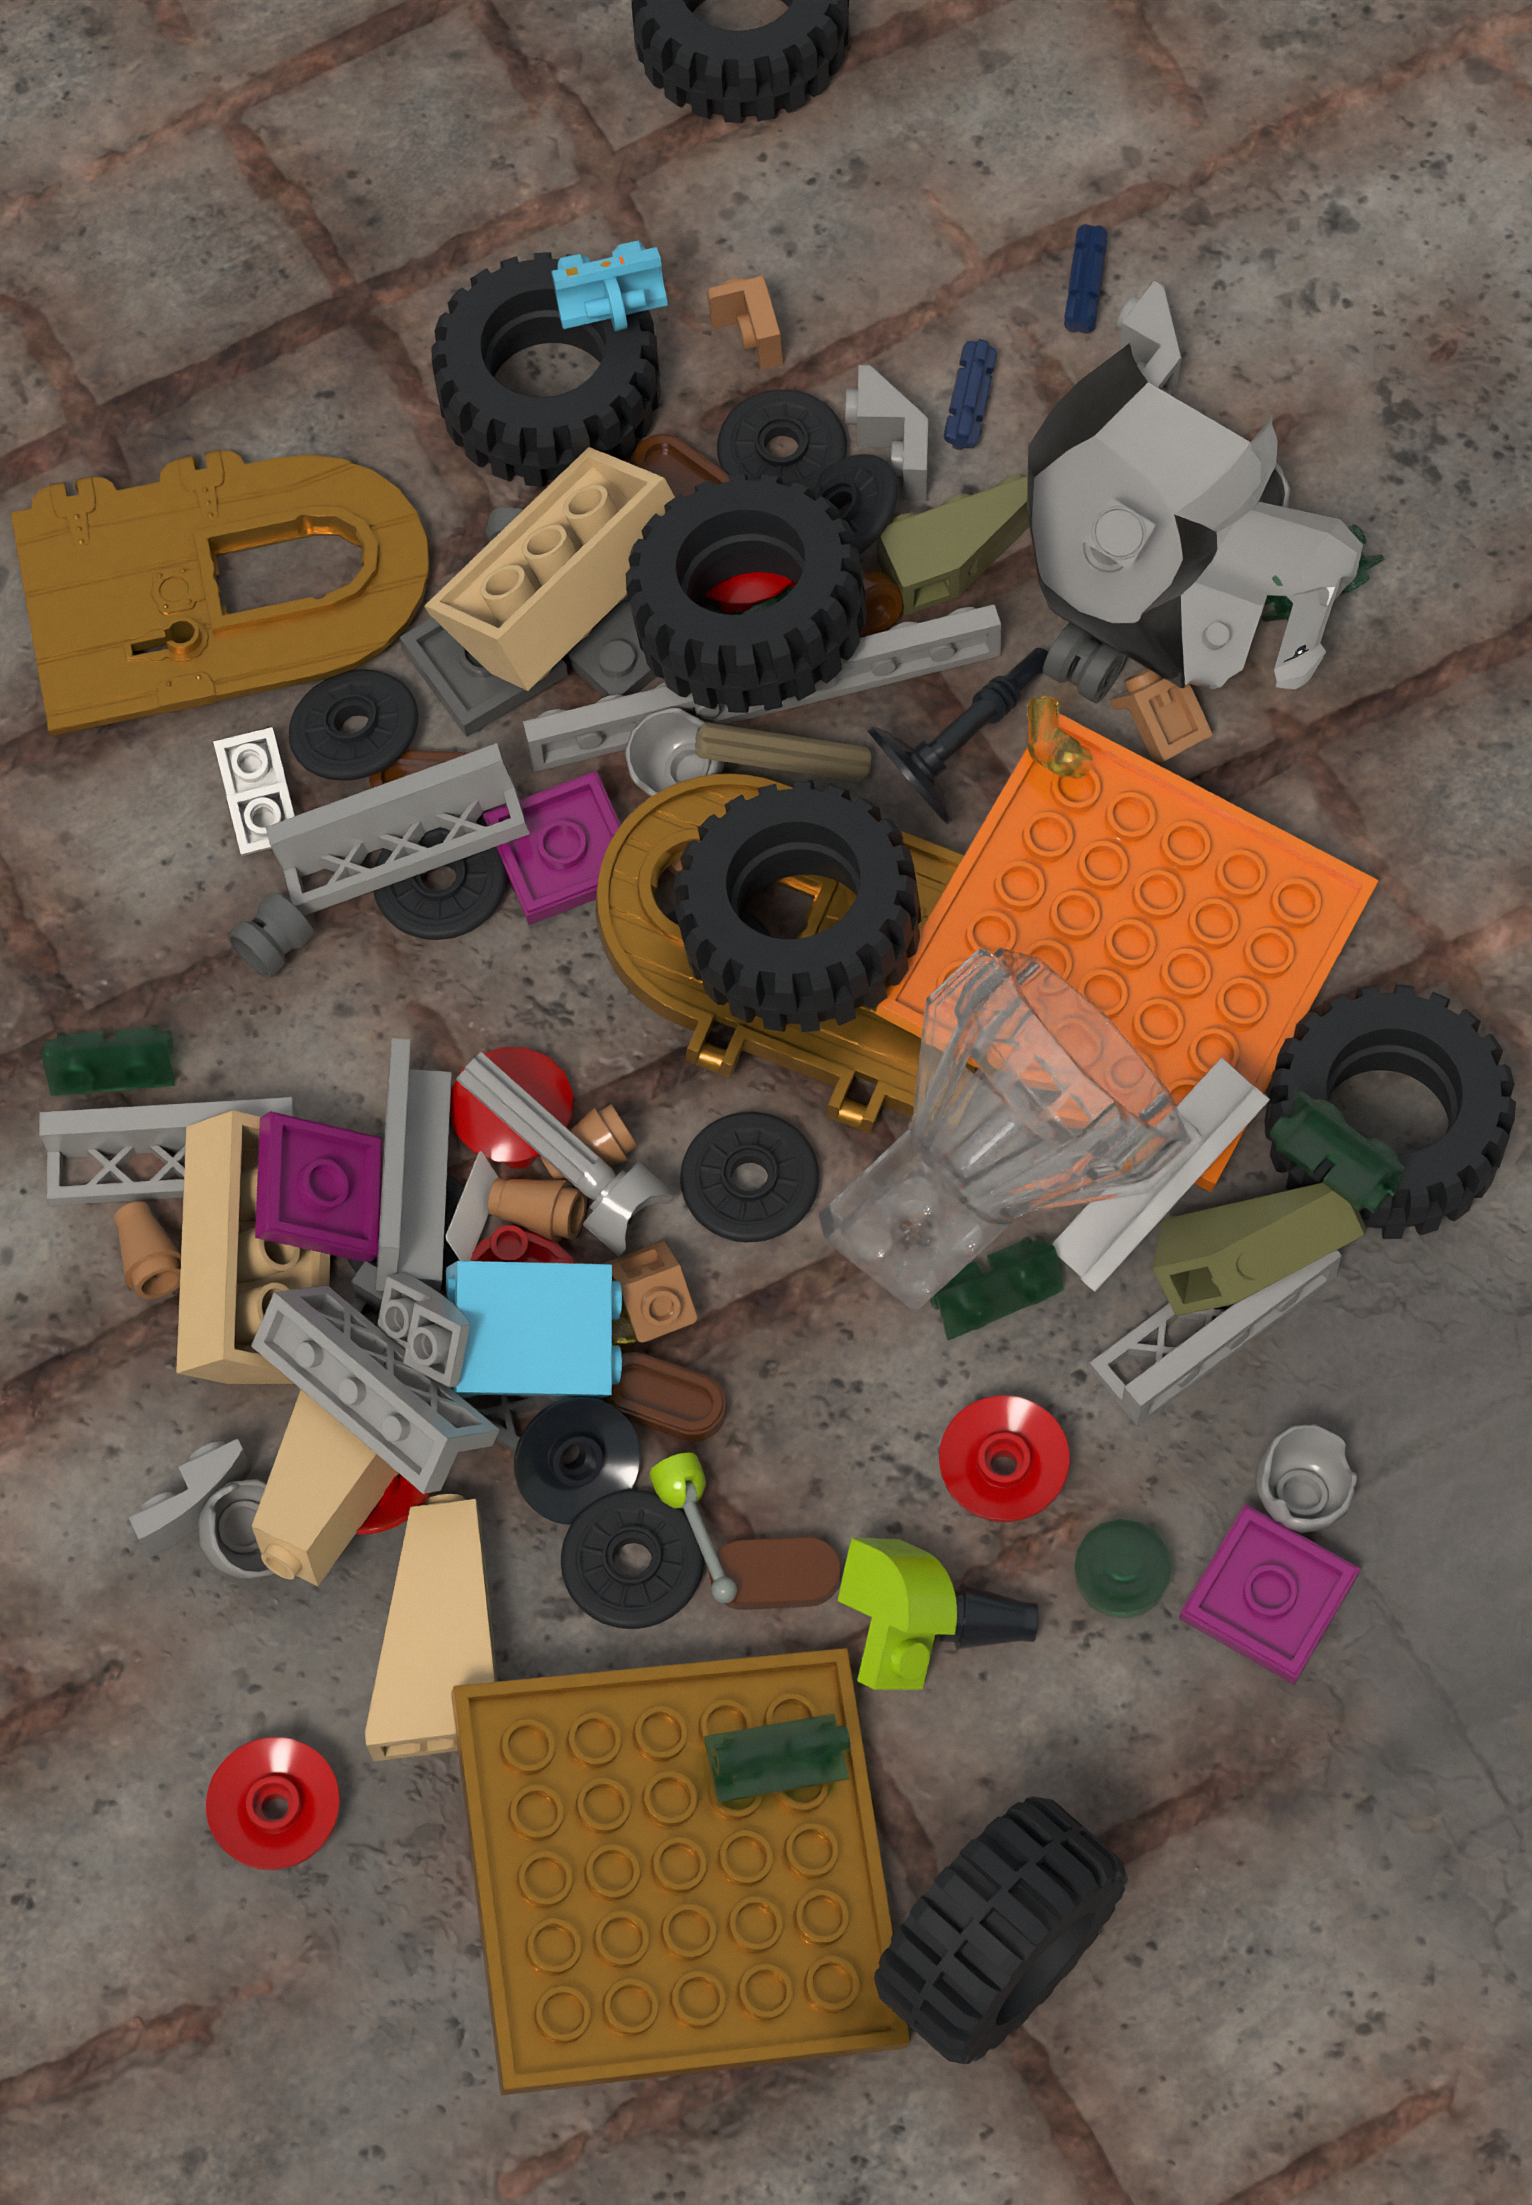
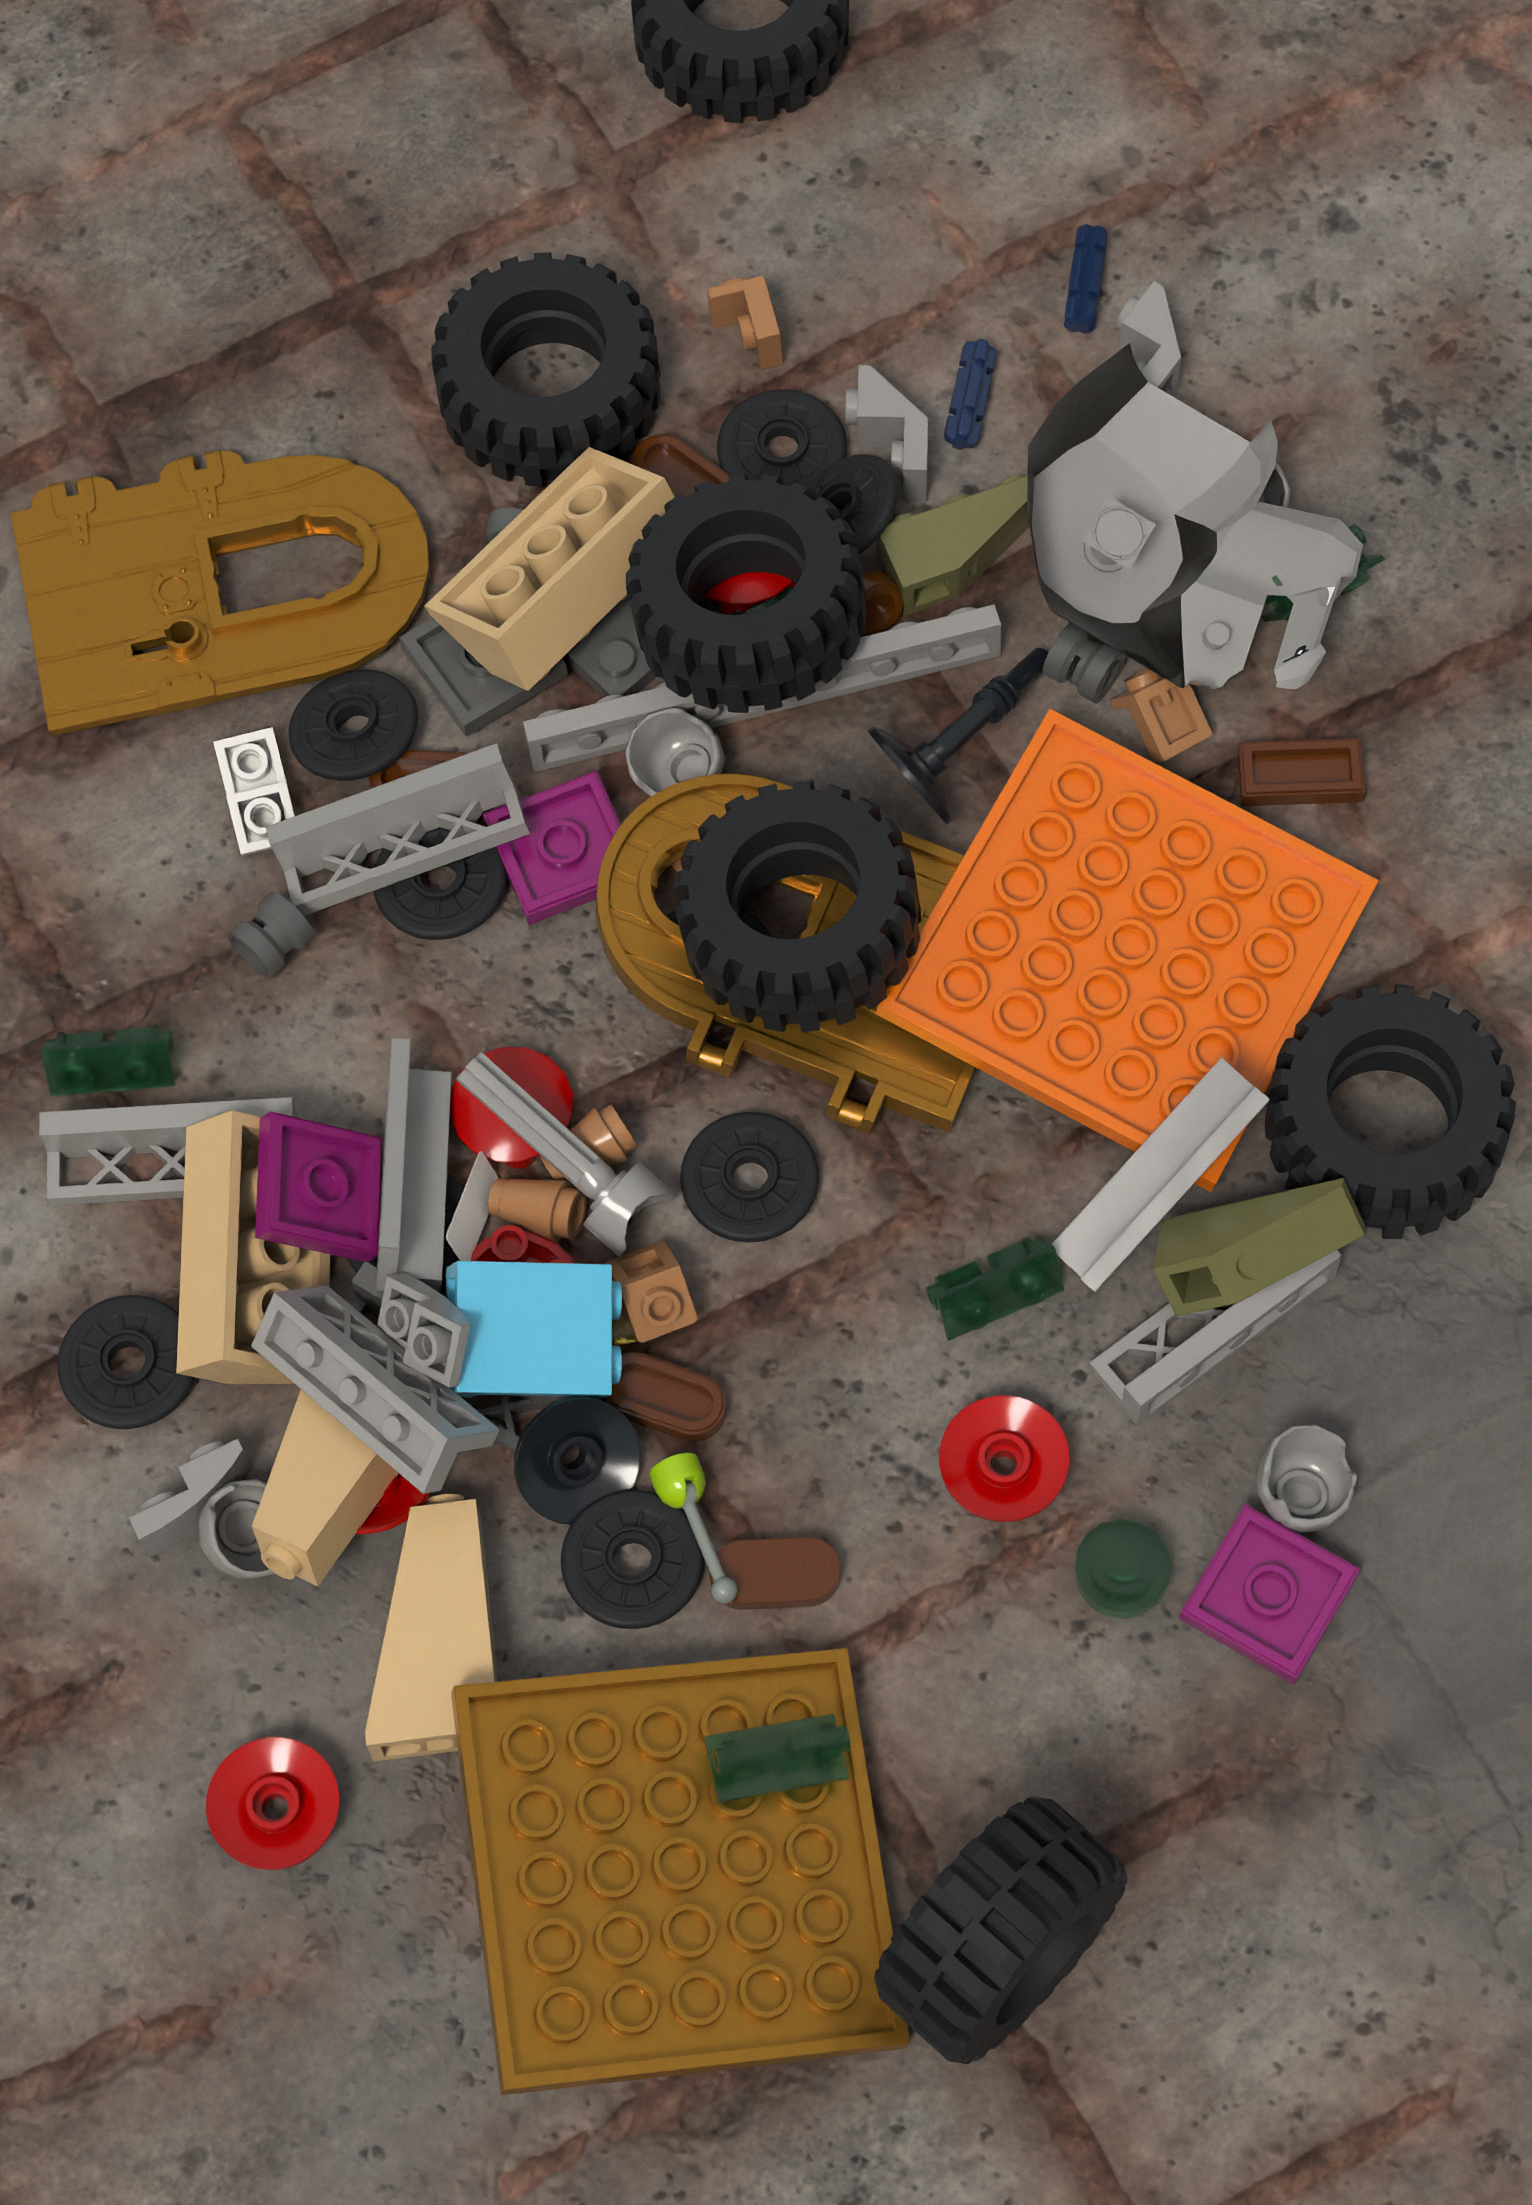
(87, 1358): none -> black wheel
(147, 1252): medium nougat cone -> none
(609, 286): medium azure hips -> none
(782, 752): dark tan axle -> none
(908, 1604): lime brick -> none
(991, 1619): black cone -> none
(1042, 1124): clear plate -> none
(1051, 745): clear yellow arm -> none
(1301, 772): none -> reddish brown tile
(1364, 1167): clear green hinge -> none

